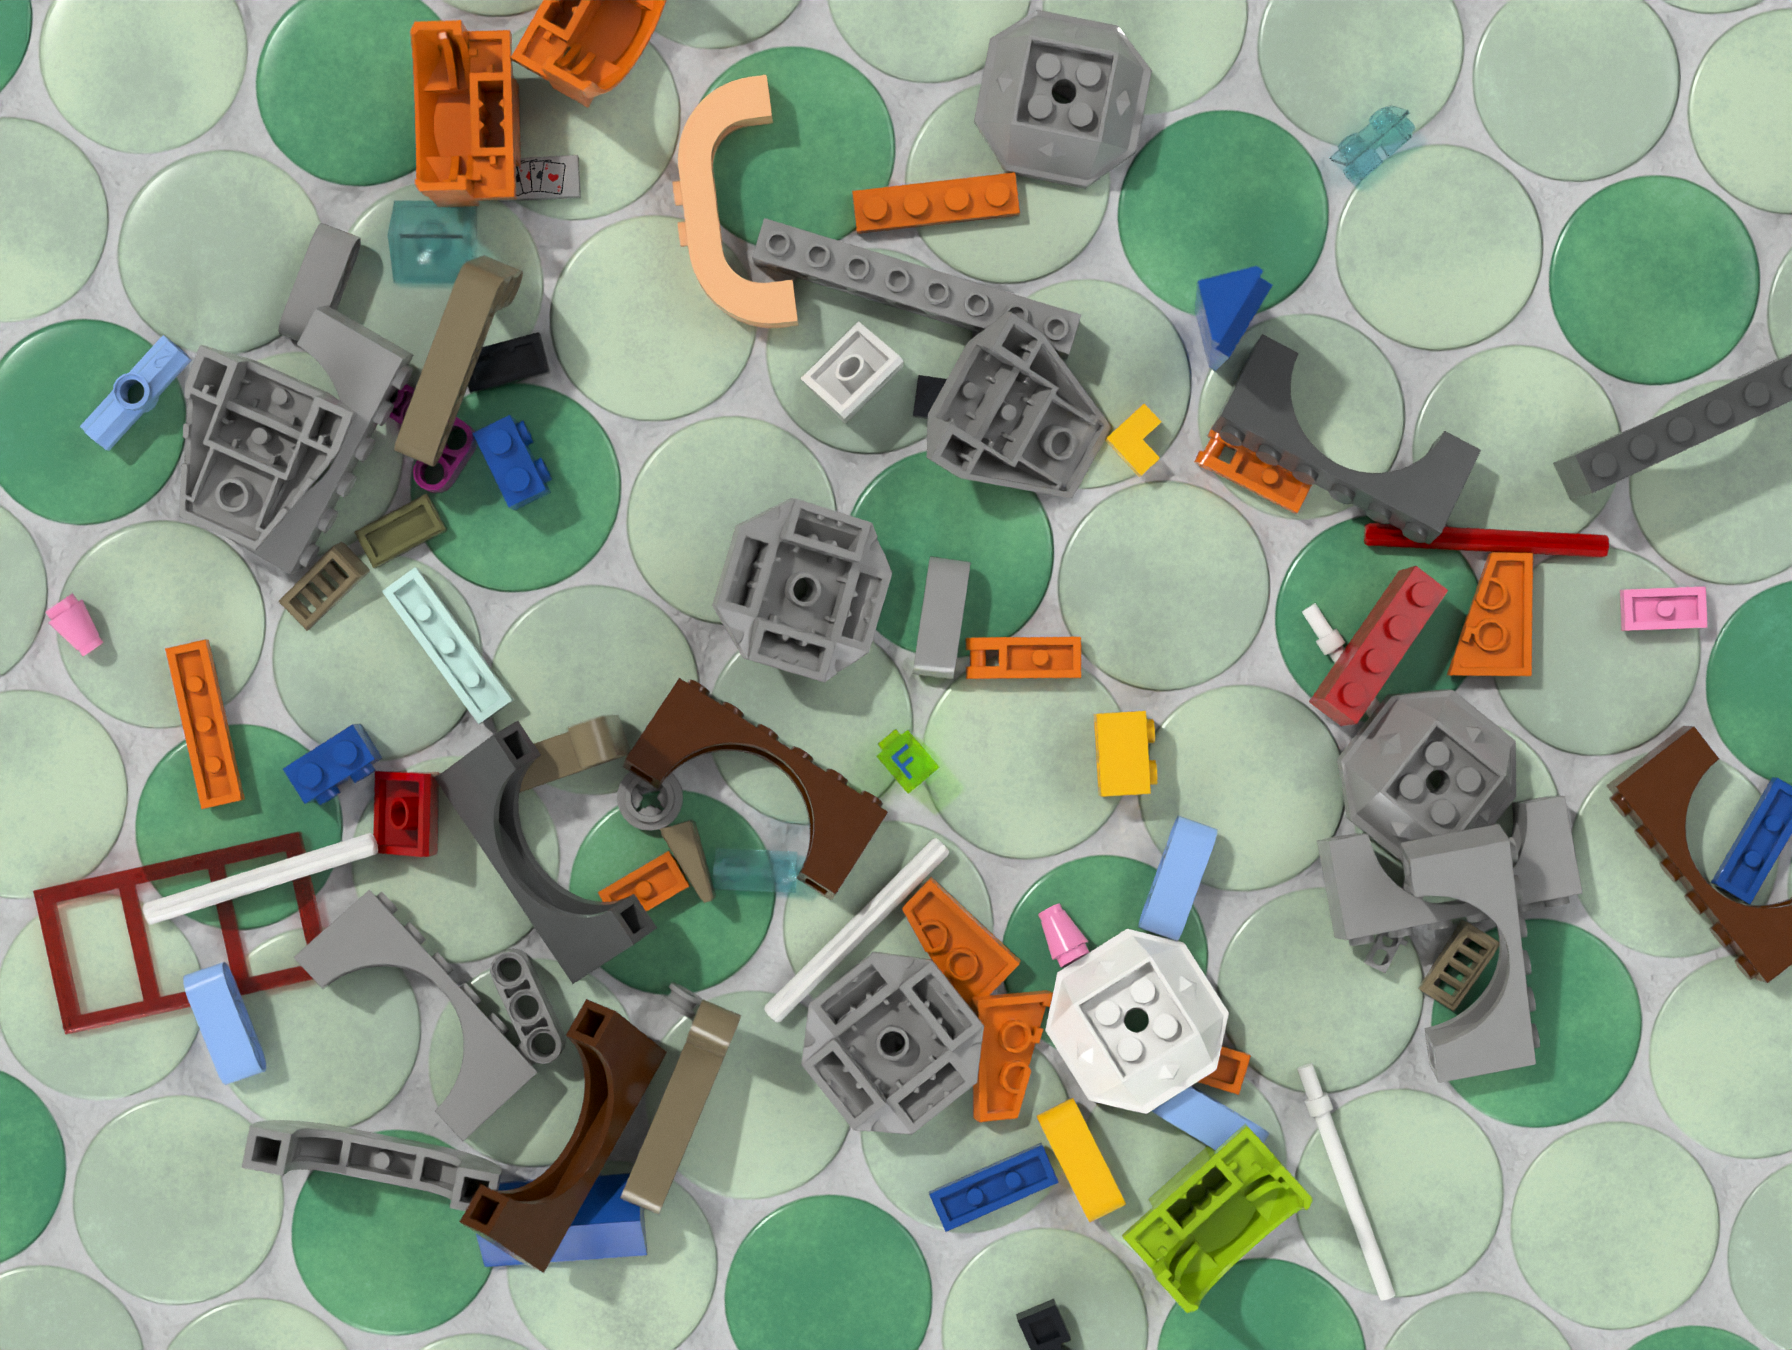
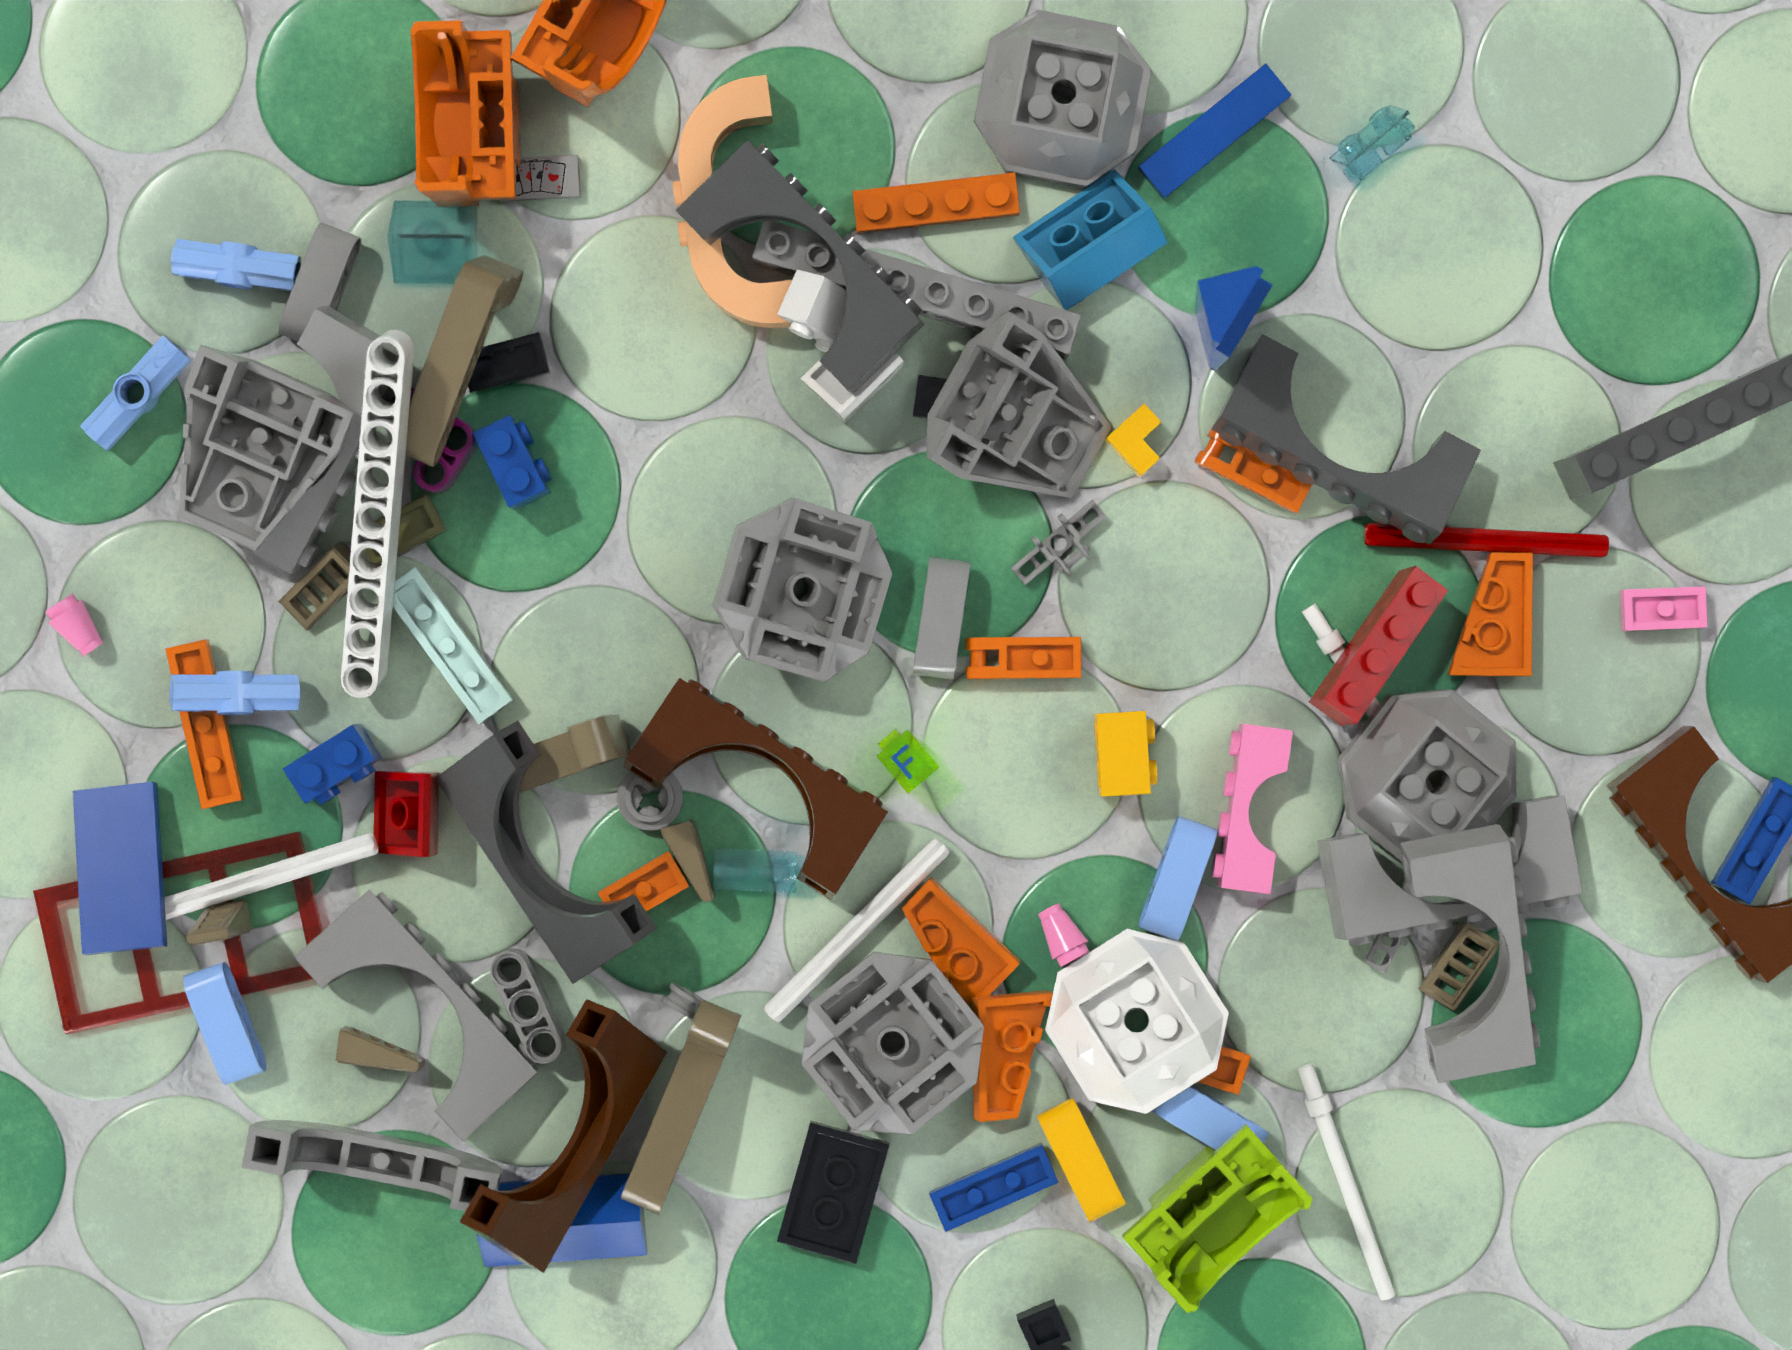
(119, 868): none -> tile
(221, 923): none -> dark tan slope
(234, 692): none -> light blue piece
(235, 265): none -> light blue piece
(367, 1050): none -> dark tan slope
(386, 498): none -> white beam
(753, 191): none -> dark grey arch
(814, 308): none -> white brick
(833, 1192): none -> black plate
(1054, 555): none -> light grey piece
(1091, 239): none -> dark azure slope
(1214, 131): none -> blue tile
(1257, 755): none -> bright pink arch

